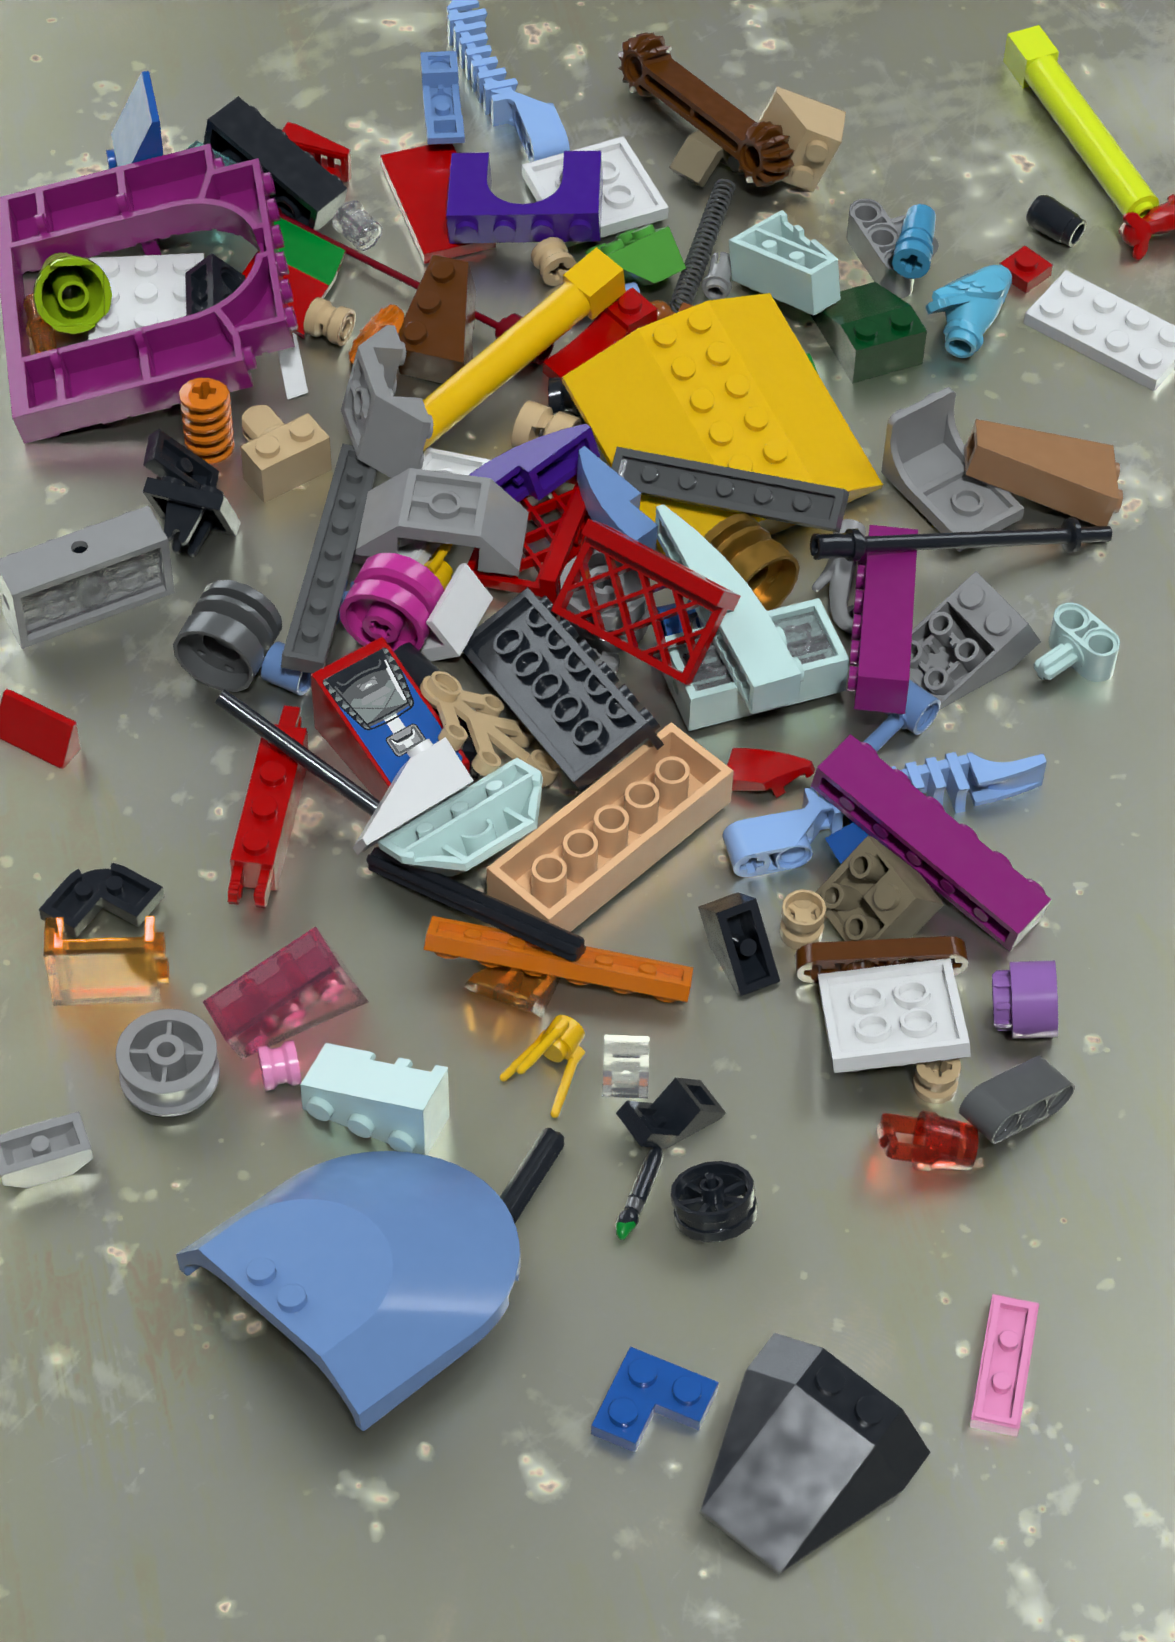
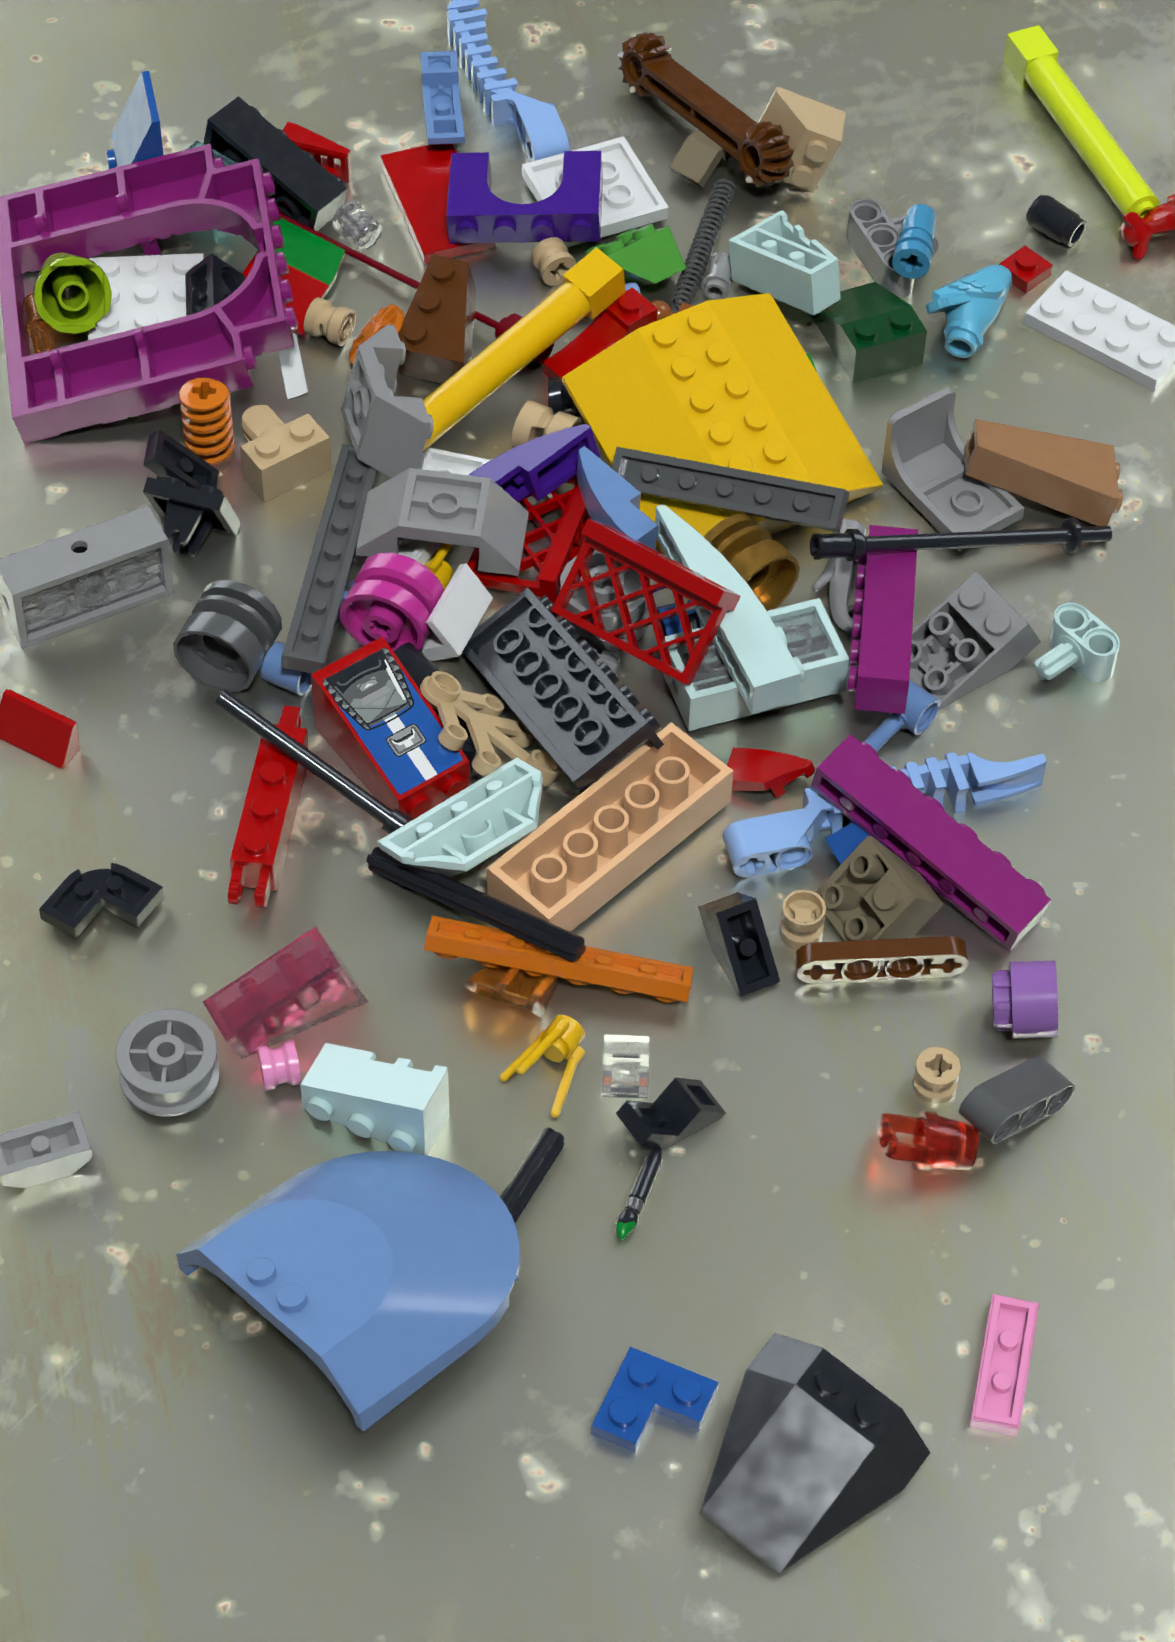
(105, 967): clear orange panel -> none
(421, 784): white slope -> none
(709, 1203): black wheel -> none
(893, 1015): white plate -> none

